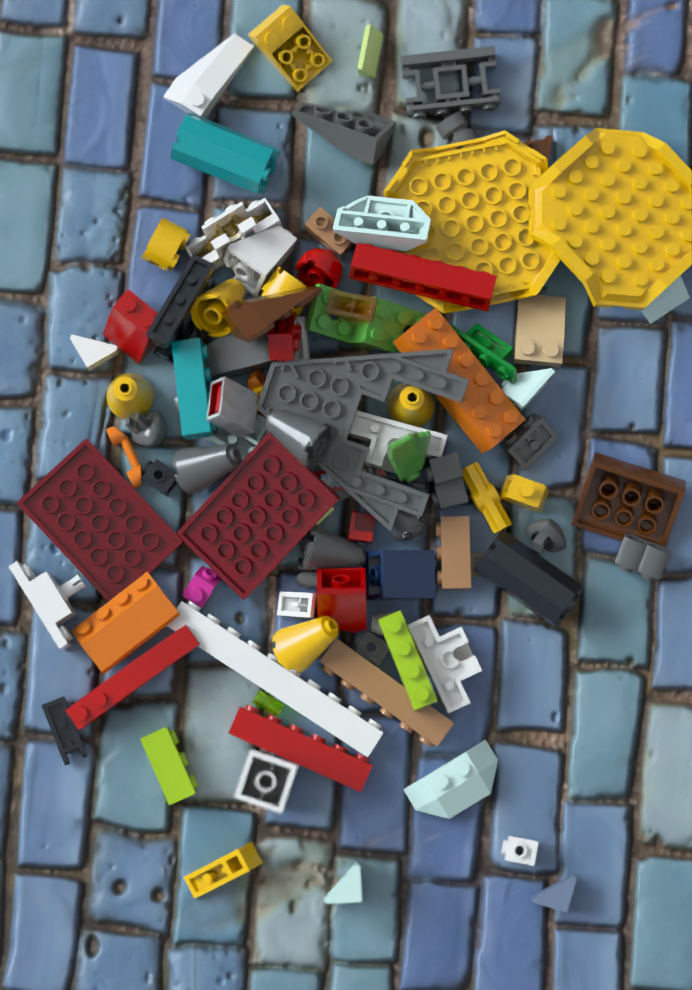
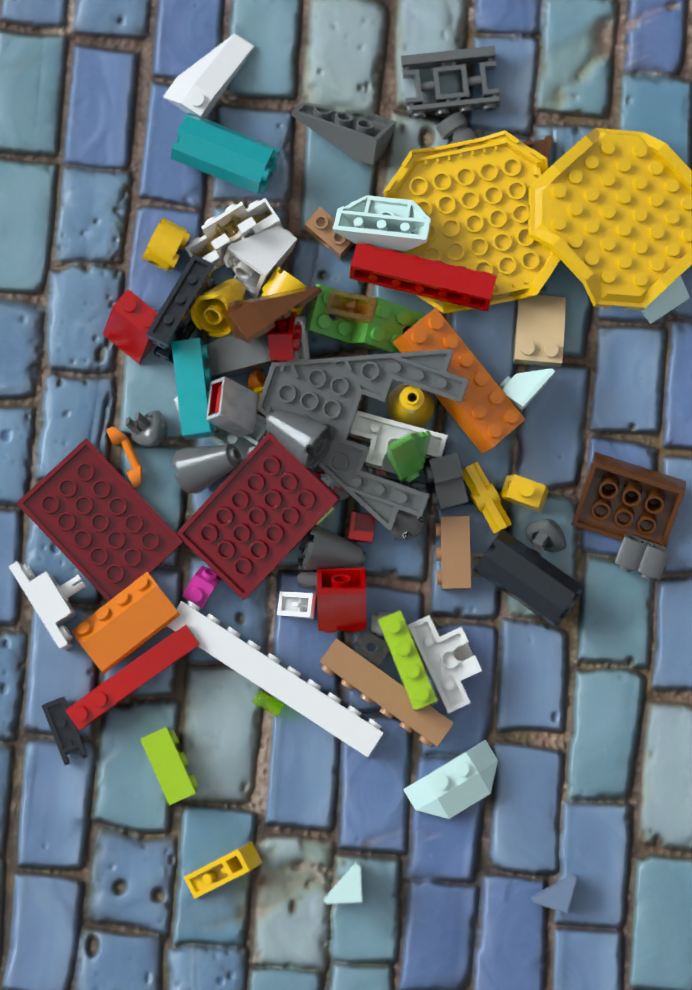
(94, 352): white slope -> none
(136, 400): yellow cone -> none
(164, 484): black brick -> none
(266, 781): white brick -> none
(290, 47): yellow slope -> none
(301, 749): red brick -> none
(304, 642): yellow cone -> none
(319, 267): red cylinder -> none
(370, 52): yellowish green slope -> none
(400, 575): dark blue slope -> none
(489, 351): green bracket -> none
(529, 440): dark grey bracket -> none
(529, 854): white brick -> none

